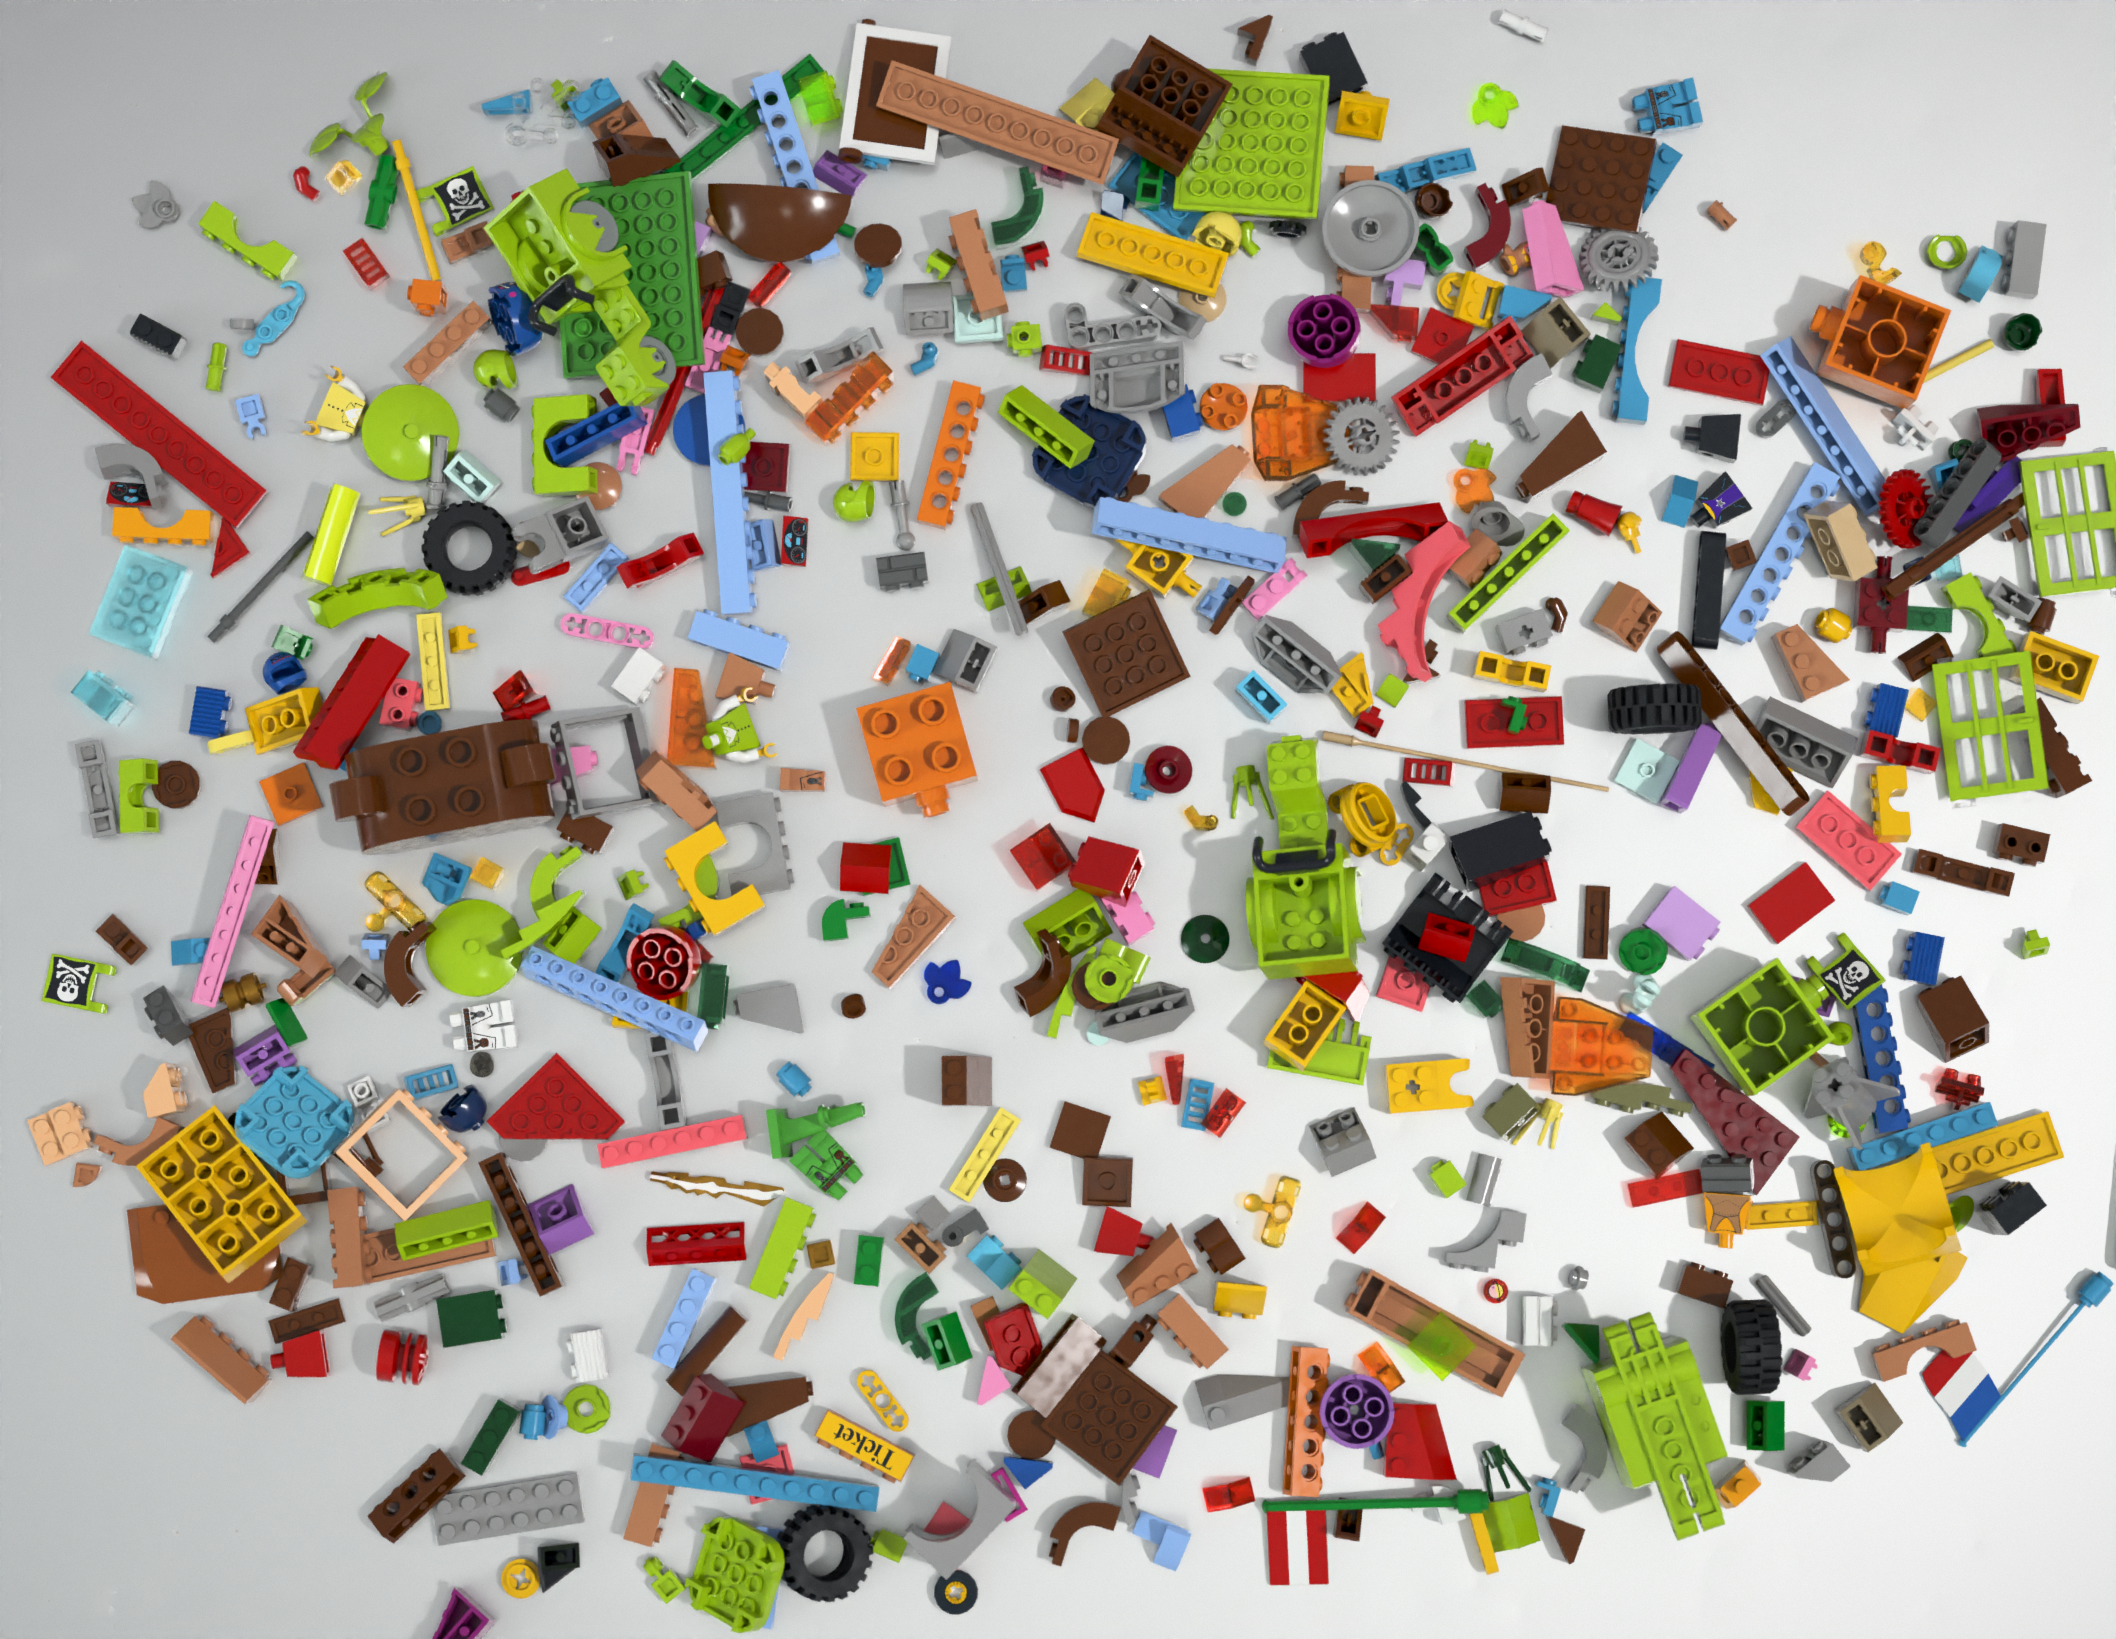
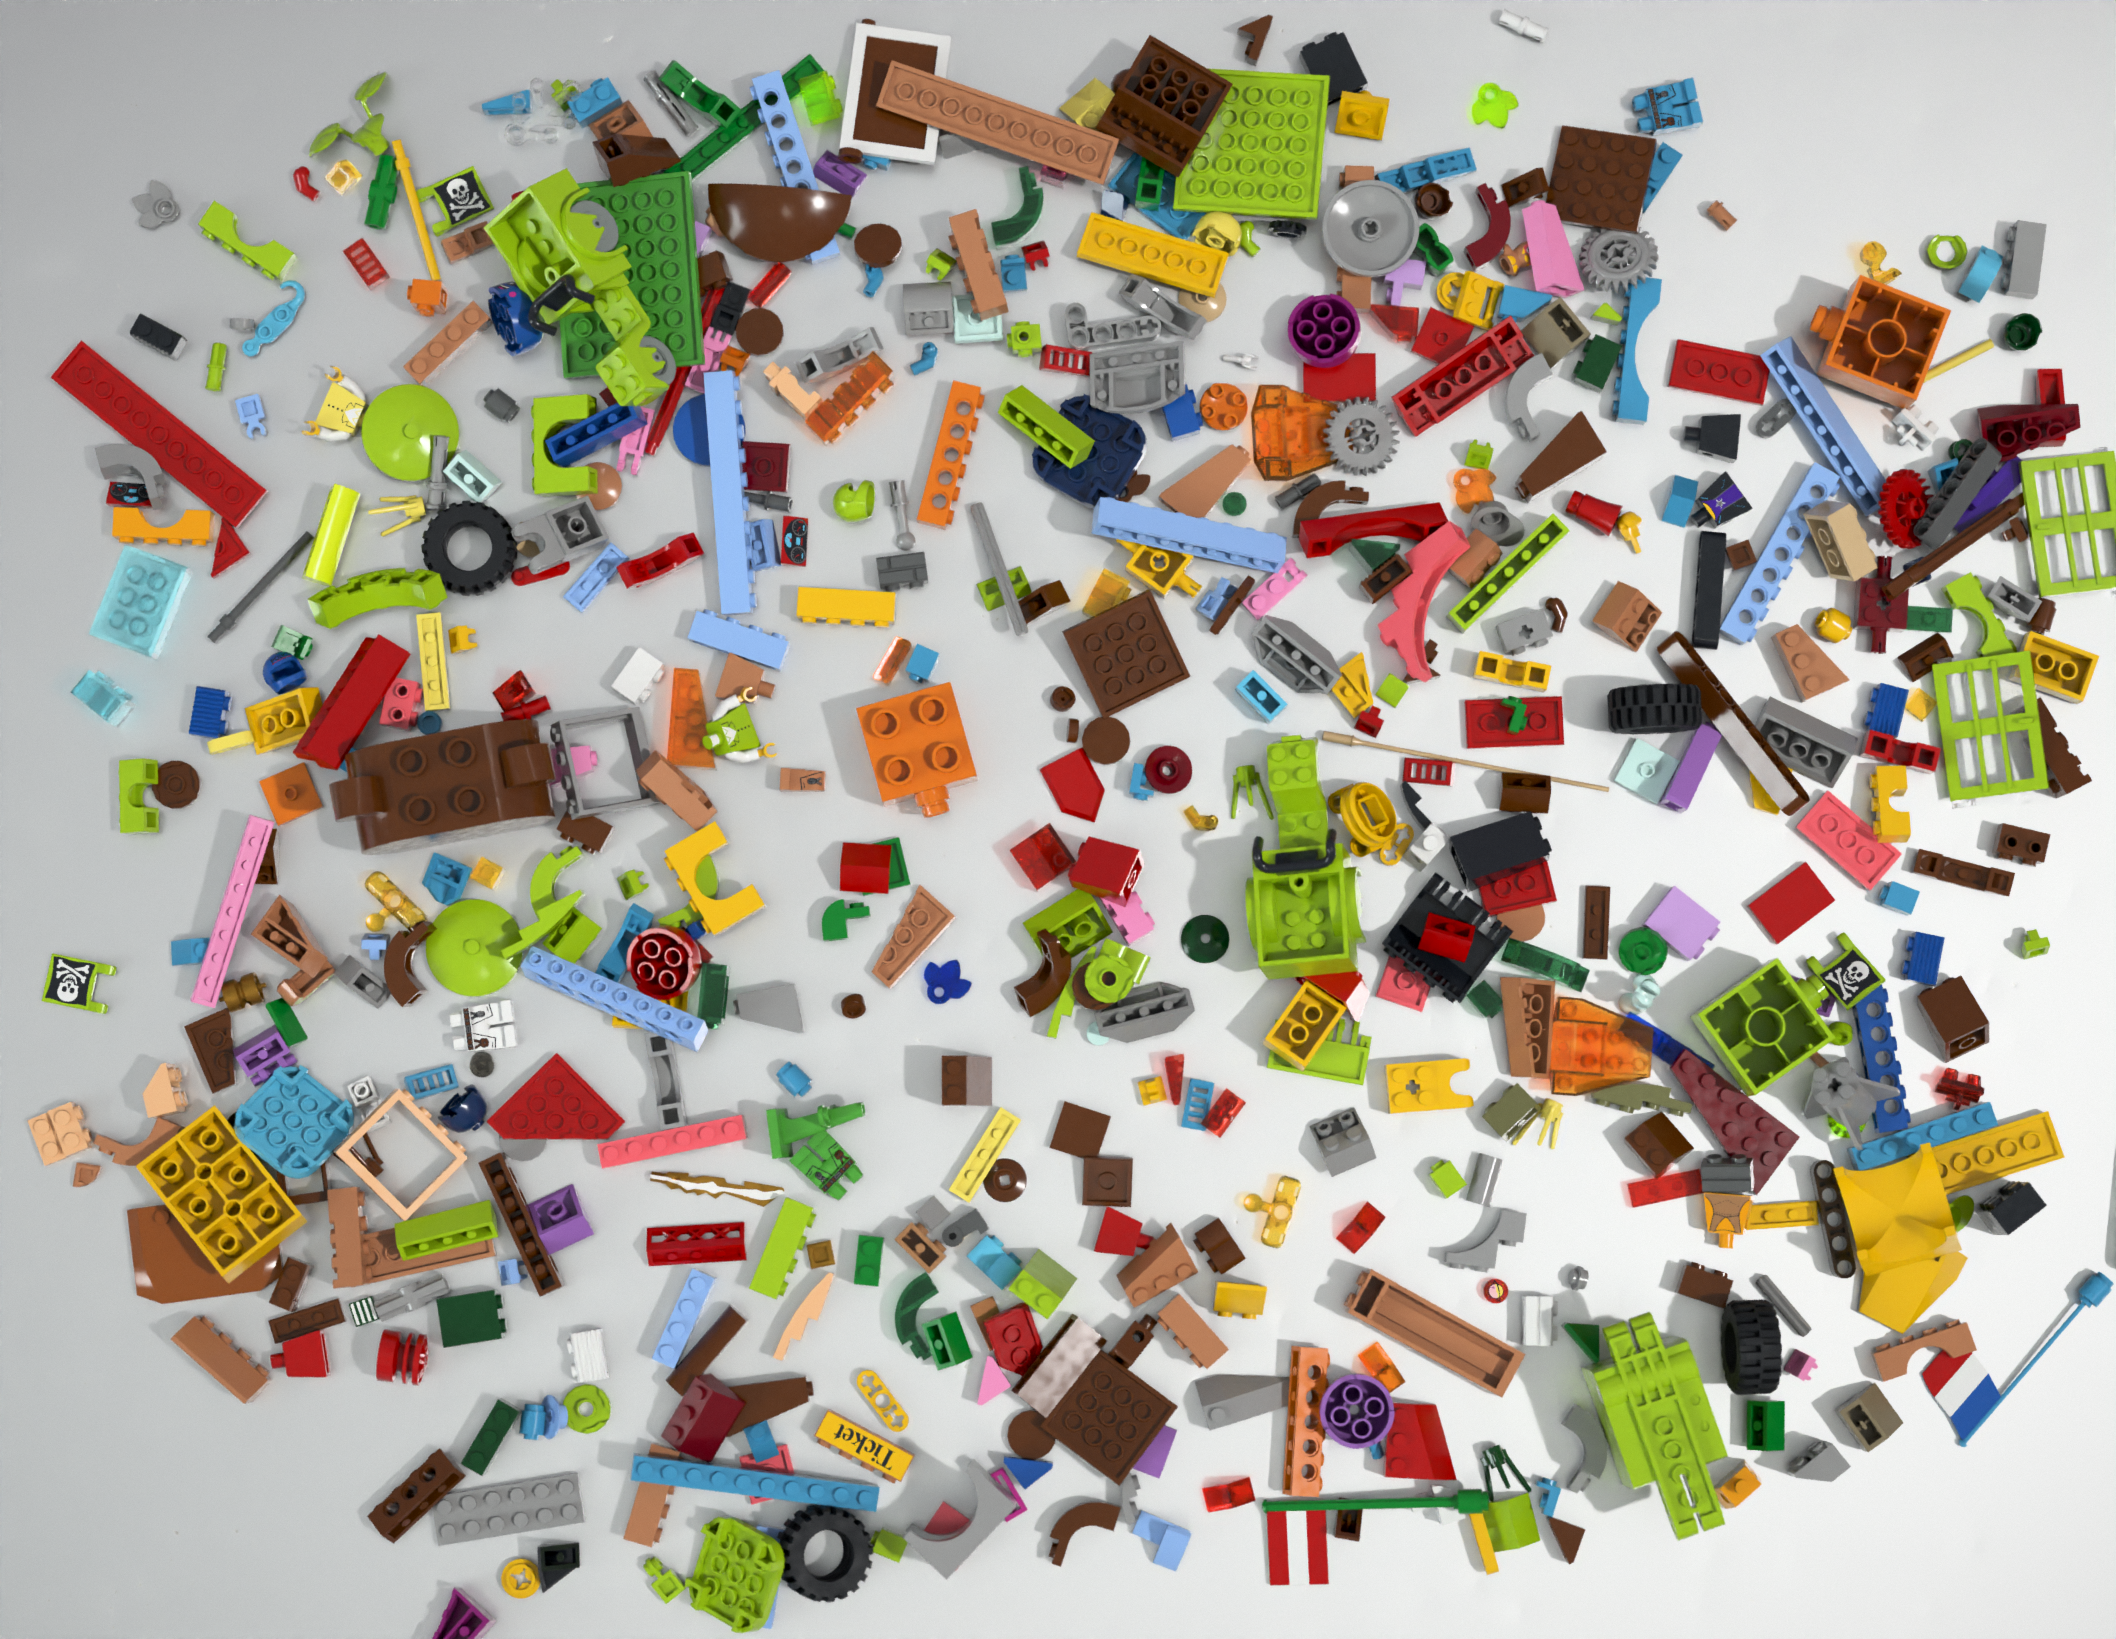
(97, 788): light grey slope -> none
(121, 939): reddish brown slope -> none
(168, 1016): dark grey brick -> none
(363, 1311): none -> tile
(494, 365): lime helmet -> none
(607, 631): bright pink beam -> none
(735, 447): lime plant -> none
(761, 811): light grey arch -> none
(846, 605): none -> yellow brick
(874, 456): yellow tile -> none
(952, 1604): black bush -> none
(965, 660): light grey slope -> none
(1441, 1346): clear neon green tile -> none
(1950, 570): clear light blue tile -> none

